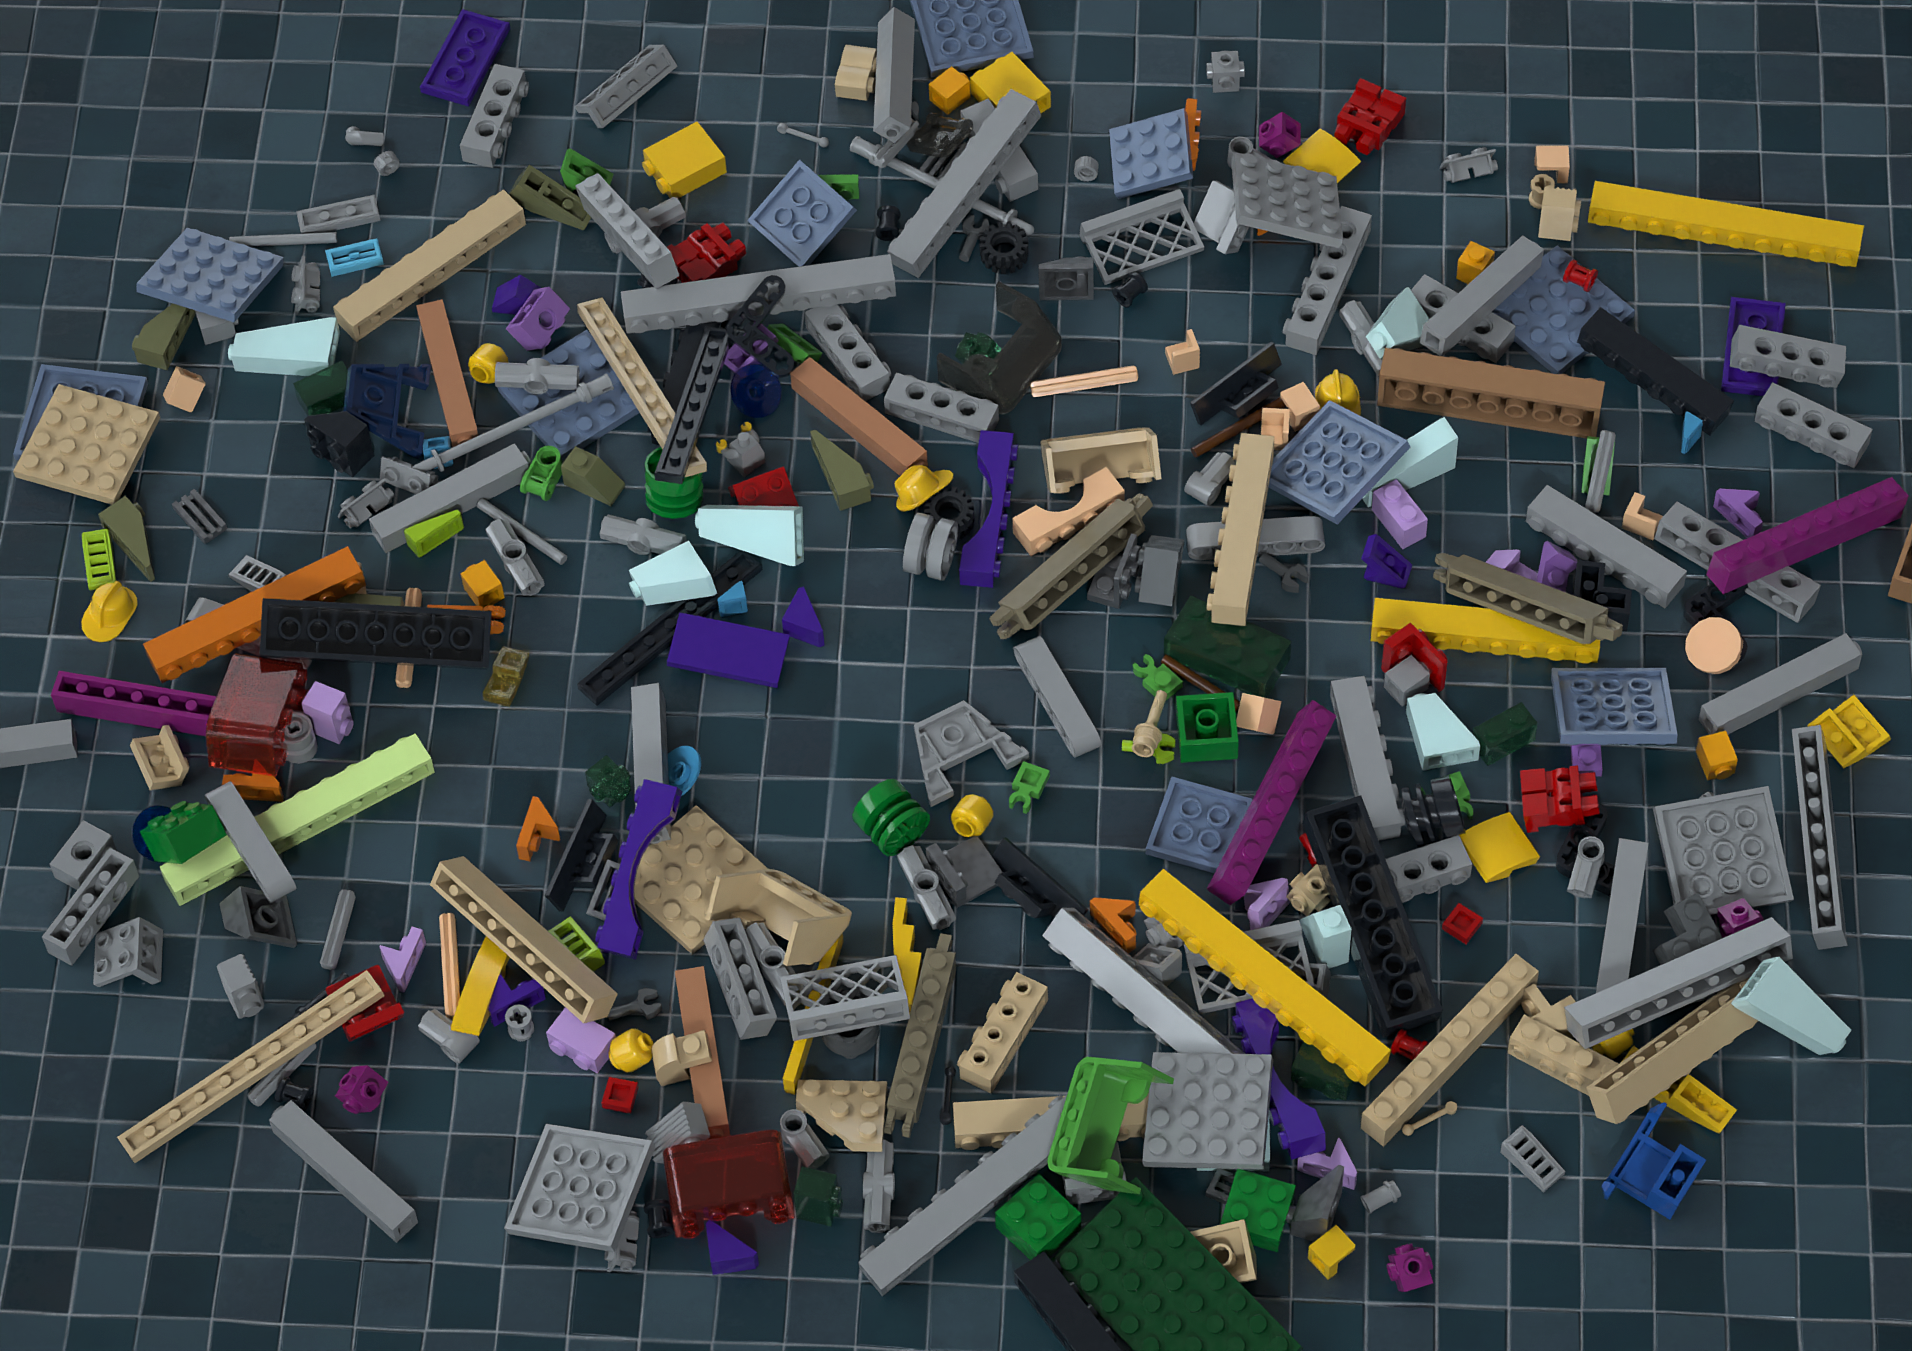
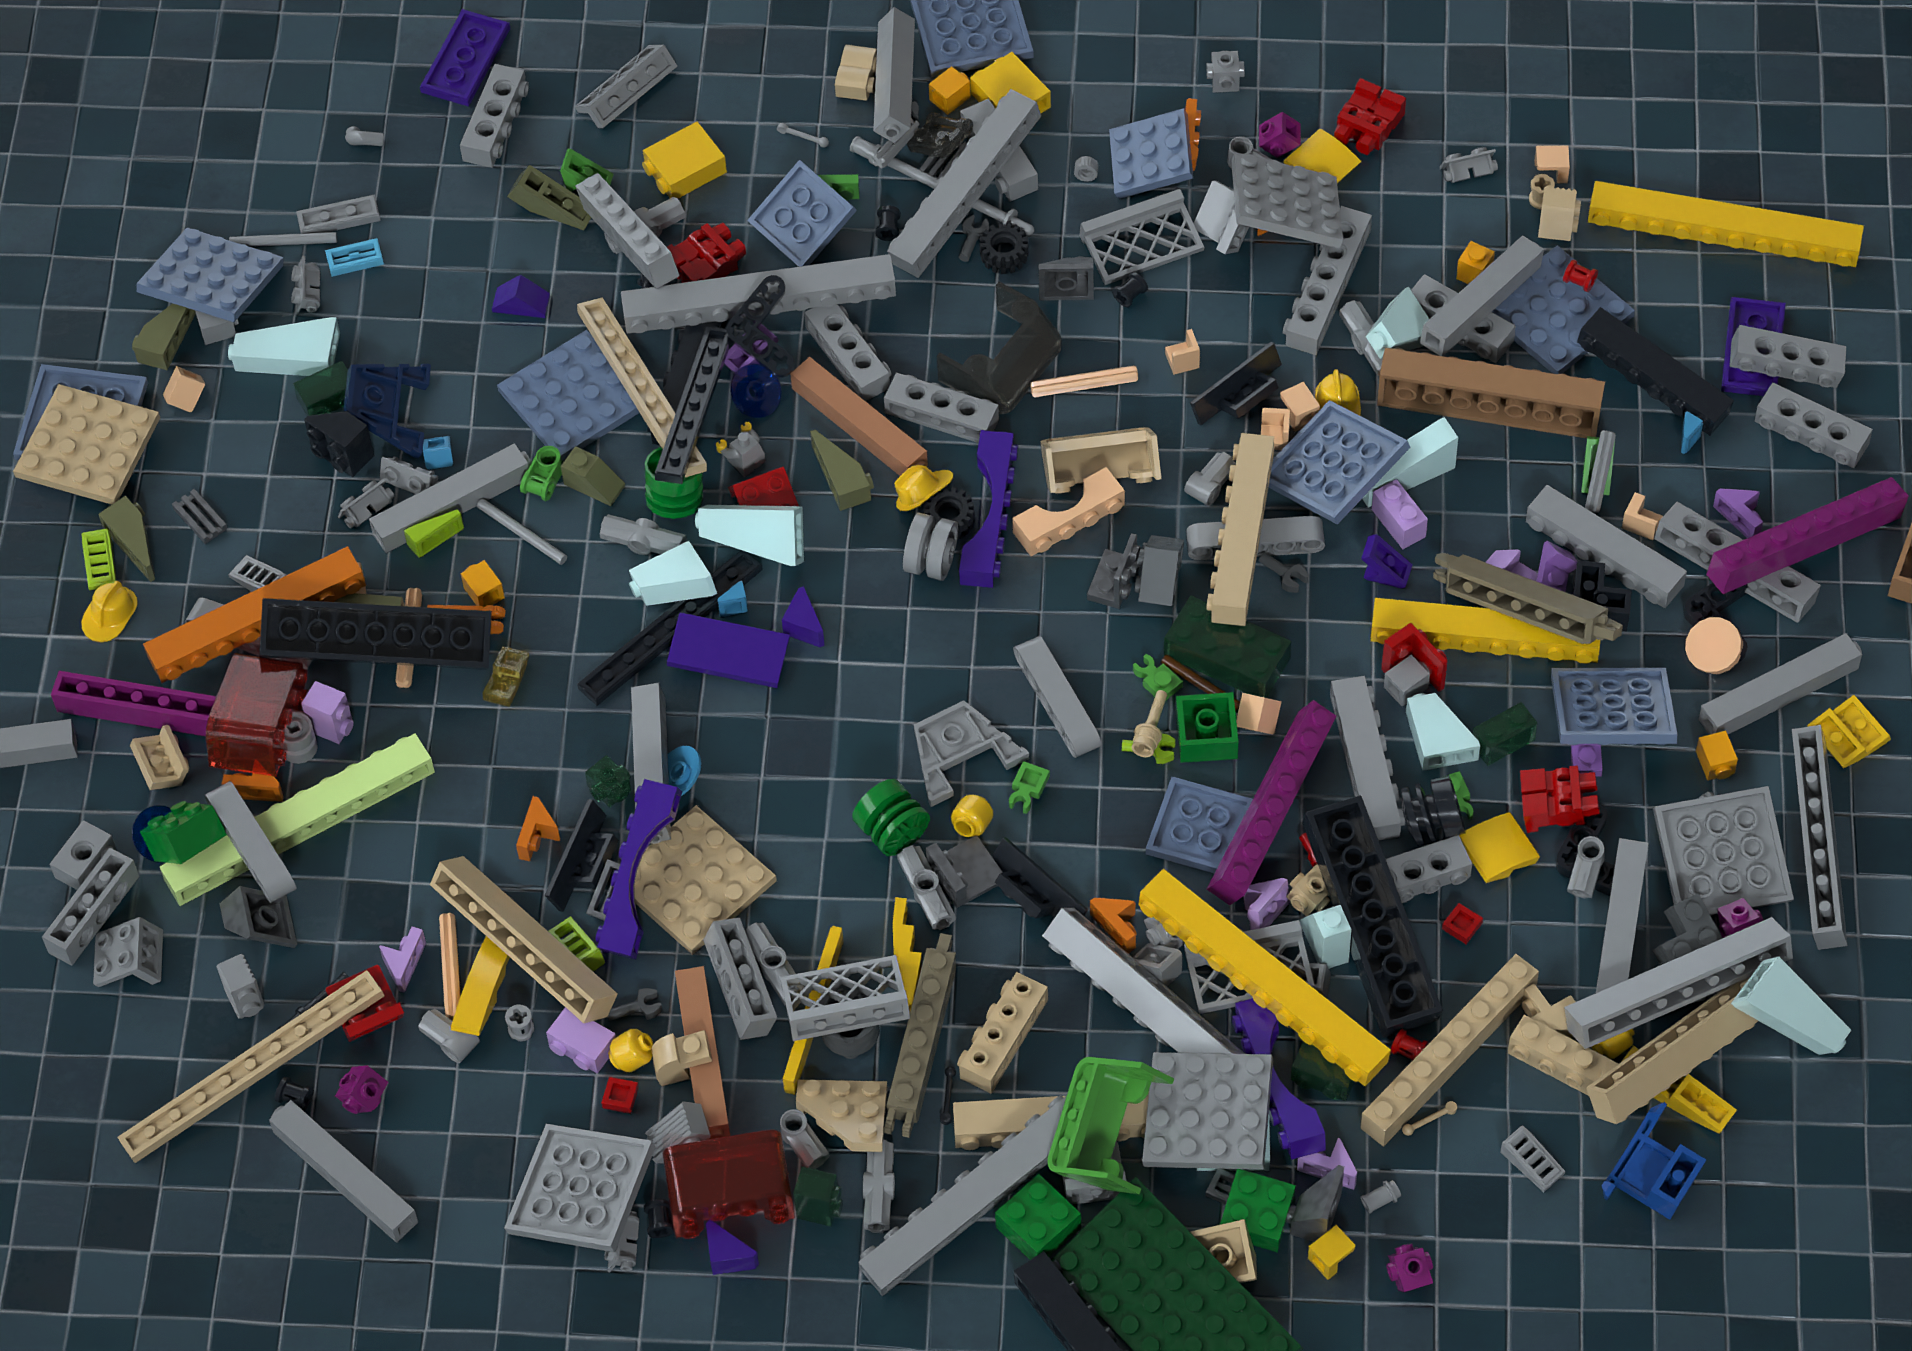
(270, 1082): light grey axle -> none
(337, 929): light grey axle -> none
(386, 163): light grey axle -> none
(429, 265): tan brick -> none
(447, 372): nougat brick -> none
(483, 362): yellow head -> none
(520, 568): light grey piece -> none
(525, 326): medium lavender brick -> none
(526, 993): dark purple slope -> none
(537, 376): light grey piece -> none
(583, 393): light grey bar -> none
(785, 907): tan windscreen -> none
(794, 344): bright green plate -> none
(976, 344): clear green brick -> none
(1071, 566): dark tan hinge -> none
(1234, 429): reddish brown bar -> none

